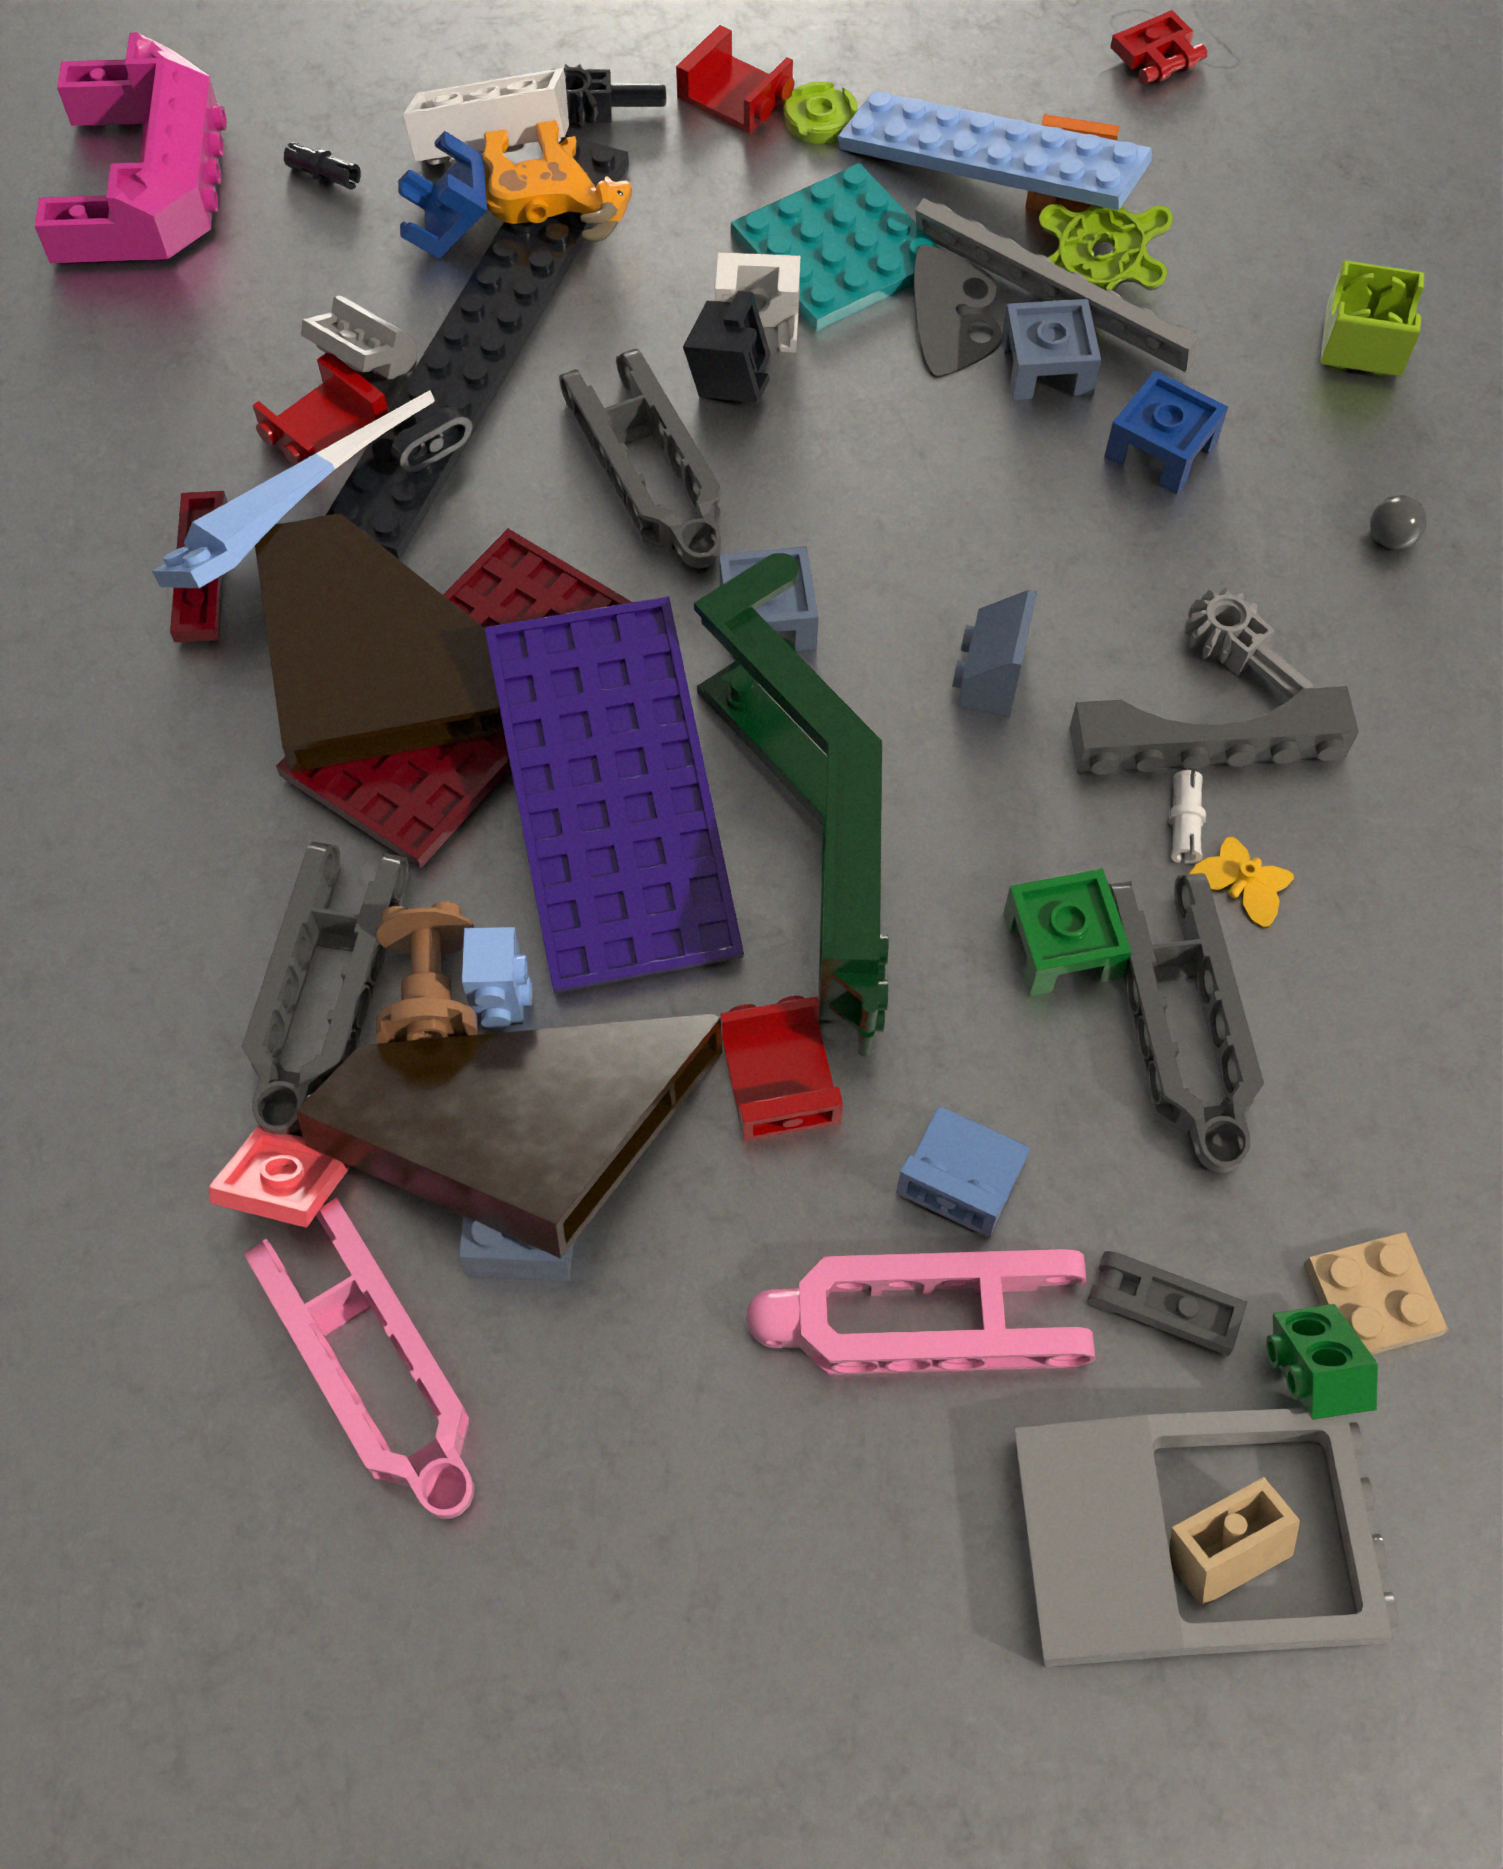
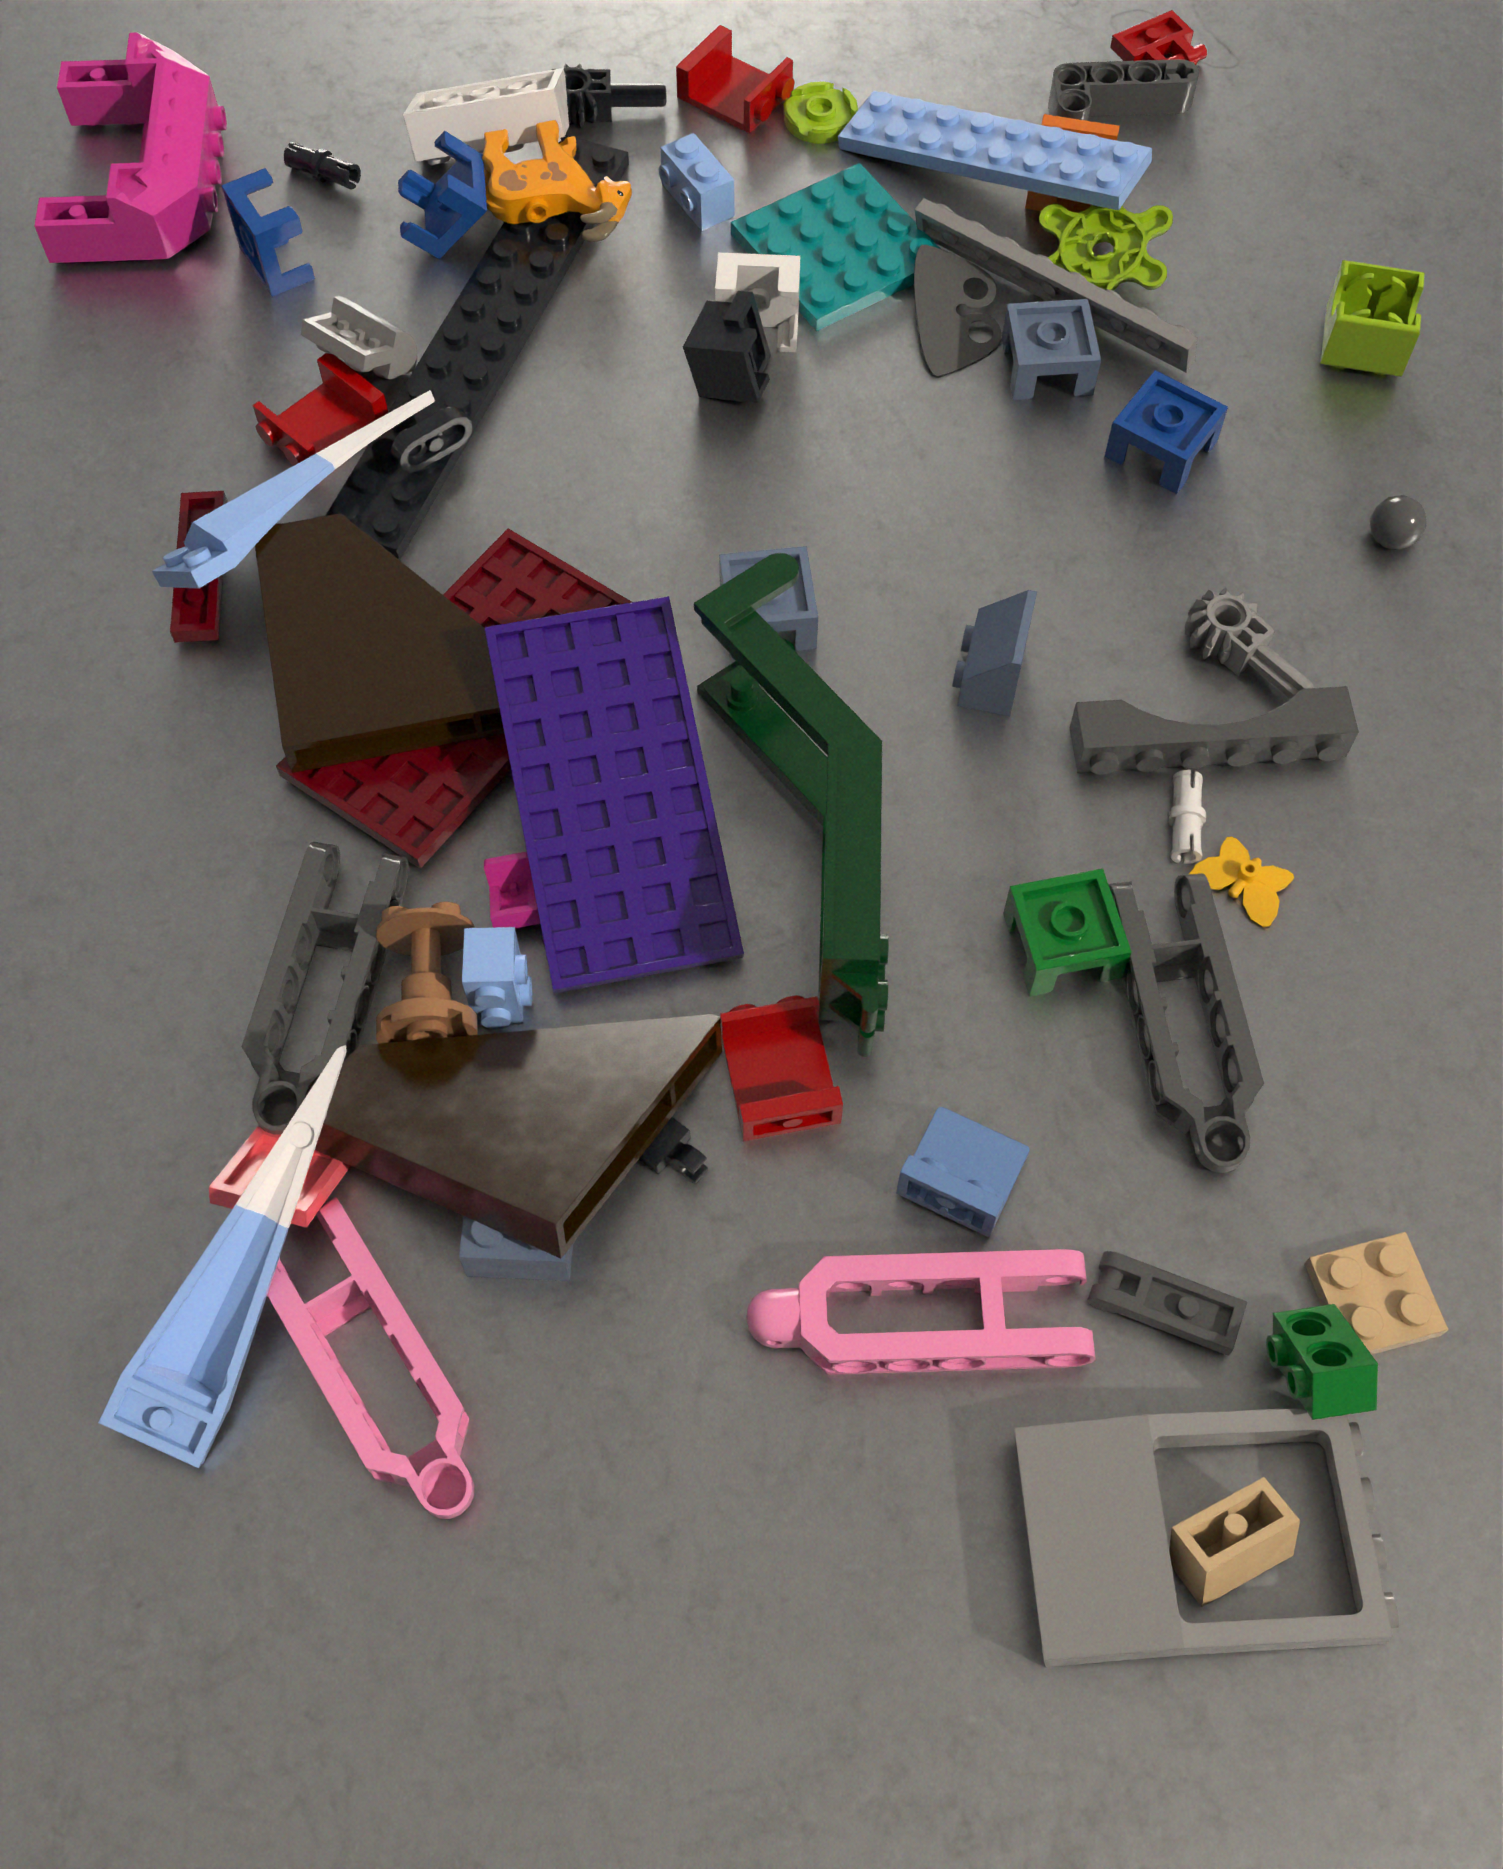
(194, 1355): none -> light blue plate
(261, 235): none -> blue panel
(511, 891): none -> dark pink bracket
(644, 415): dark grey piece -> none
(671, 1149): none -> black plate
(697, 181): none -> light blue brick
(1122, 88): none -> dark grey beam

